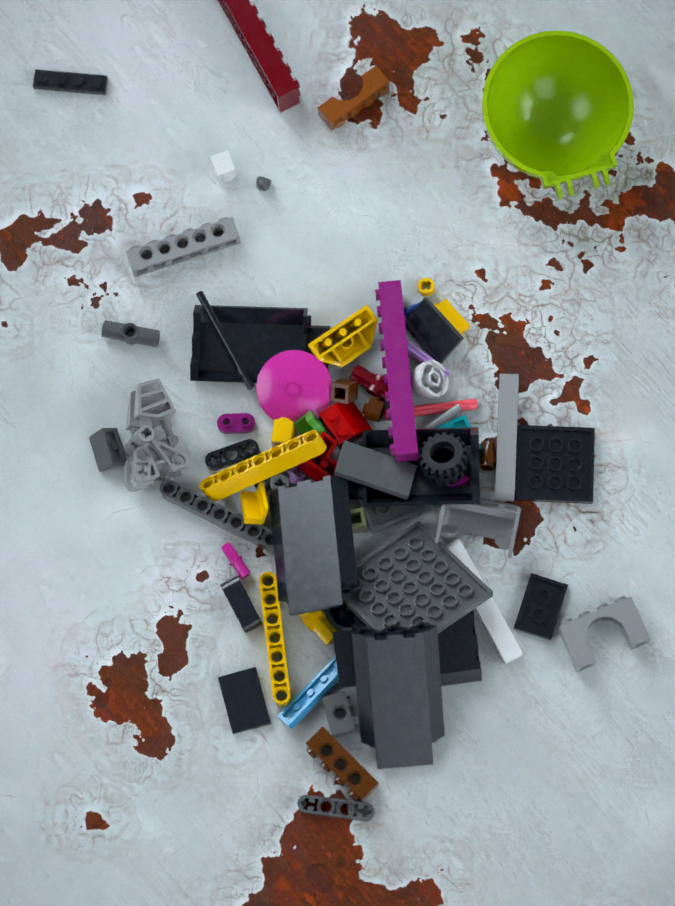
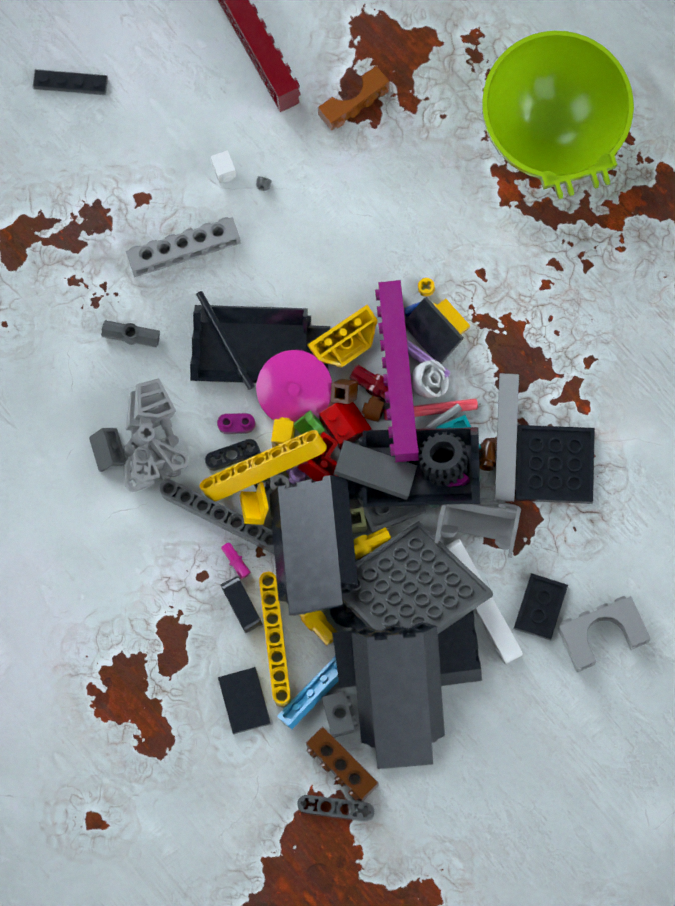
(366, 544): none -> yellow piece

